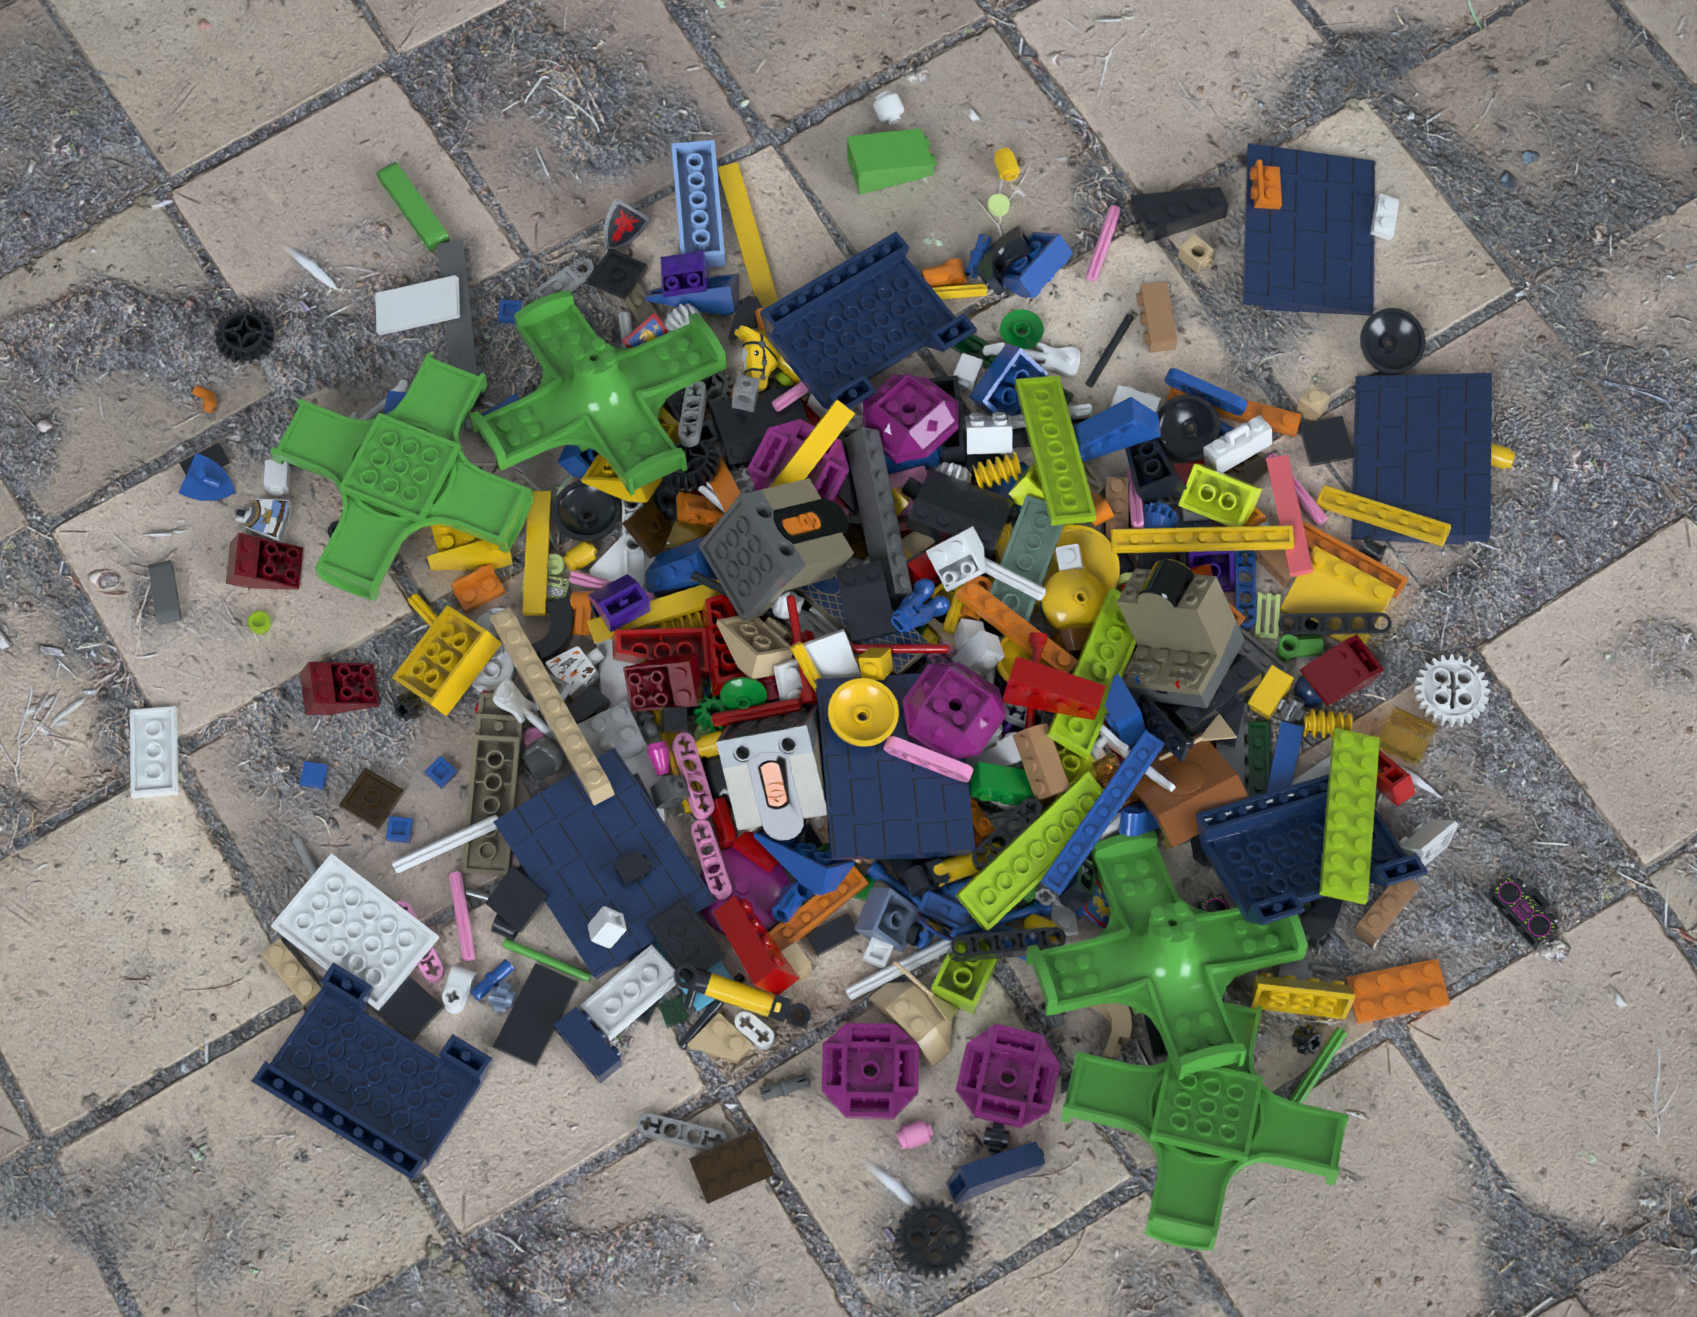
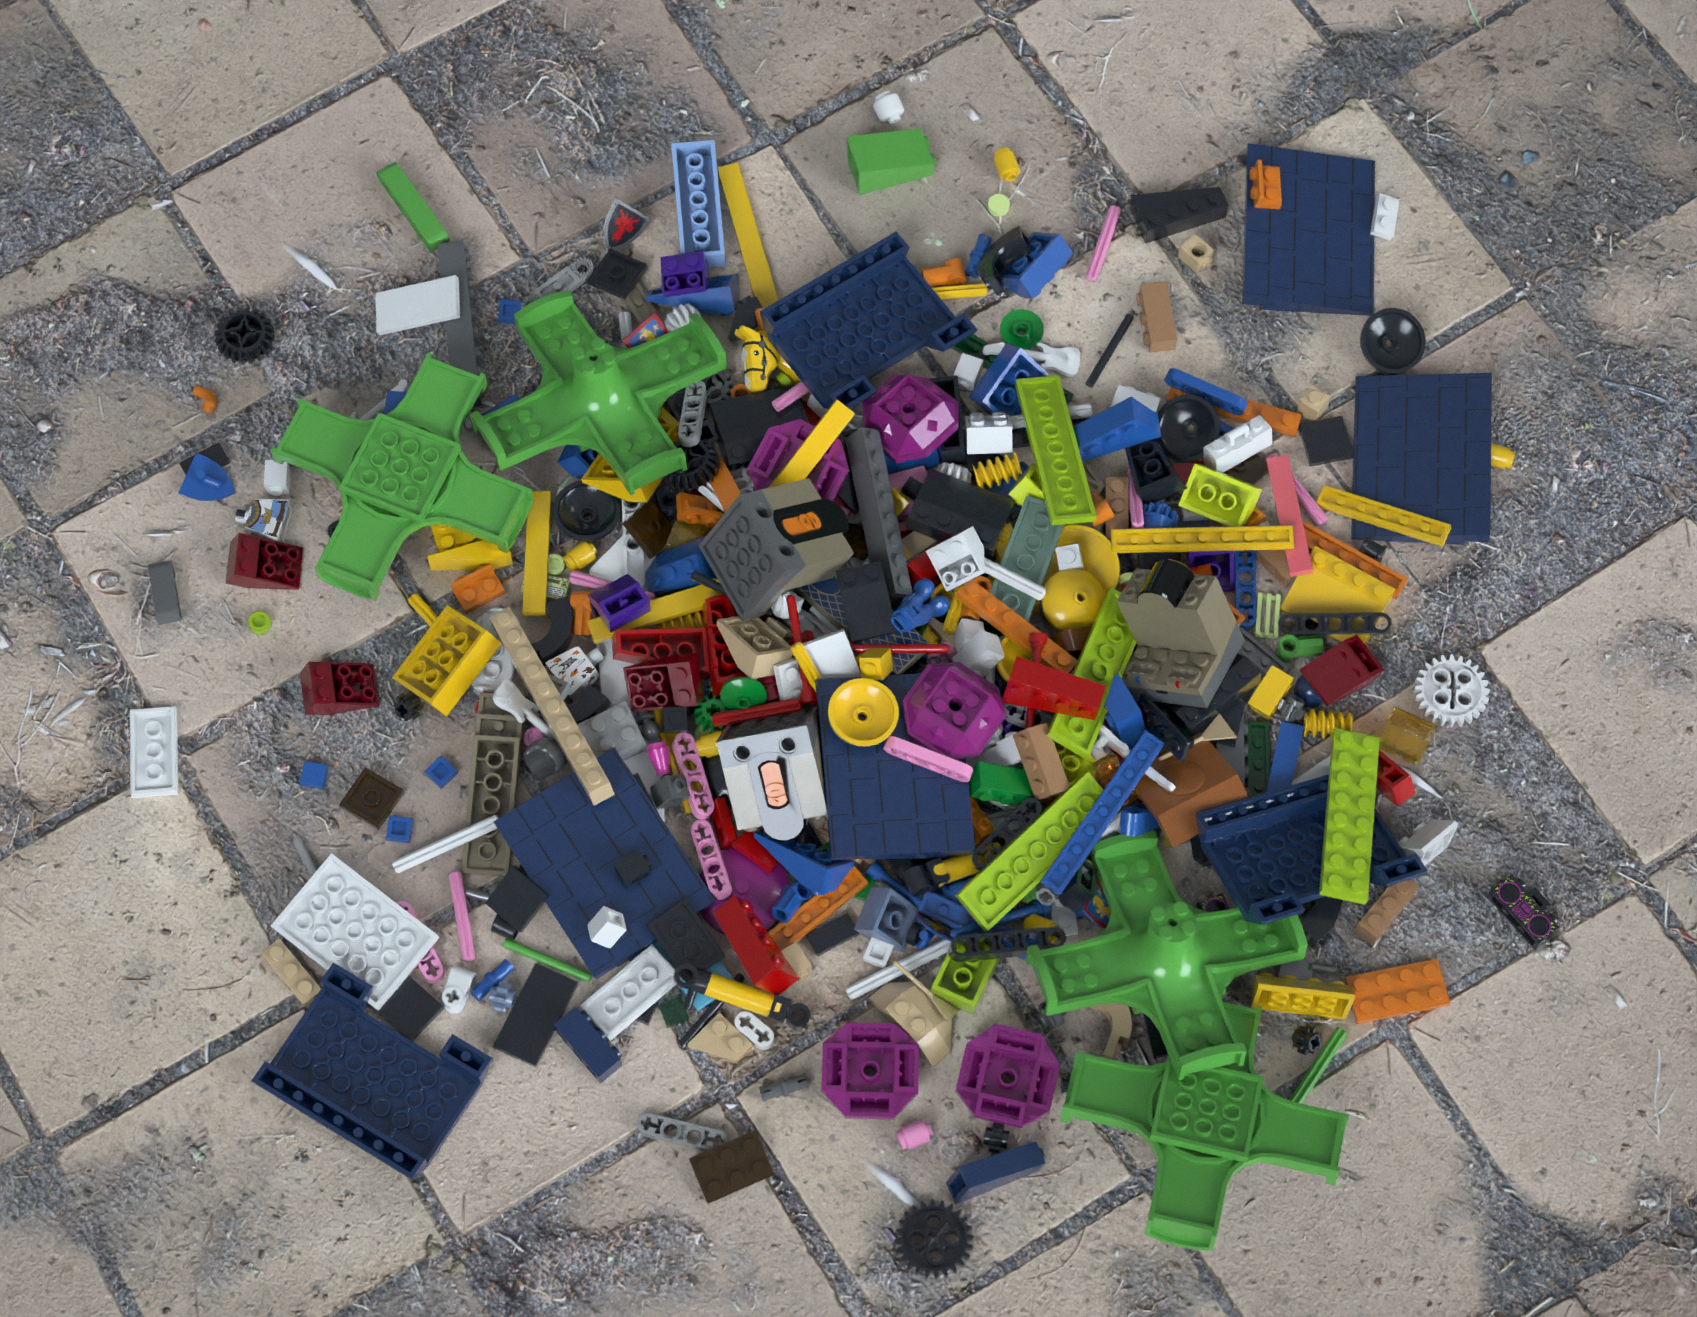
(745, 393): light grey brick -> none

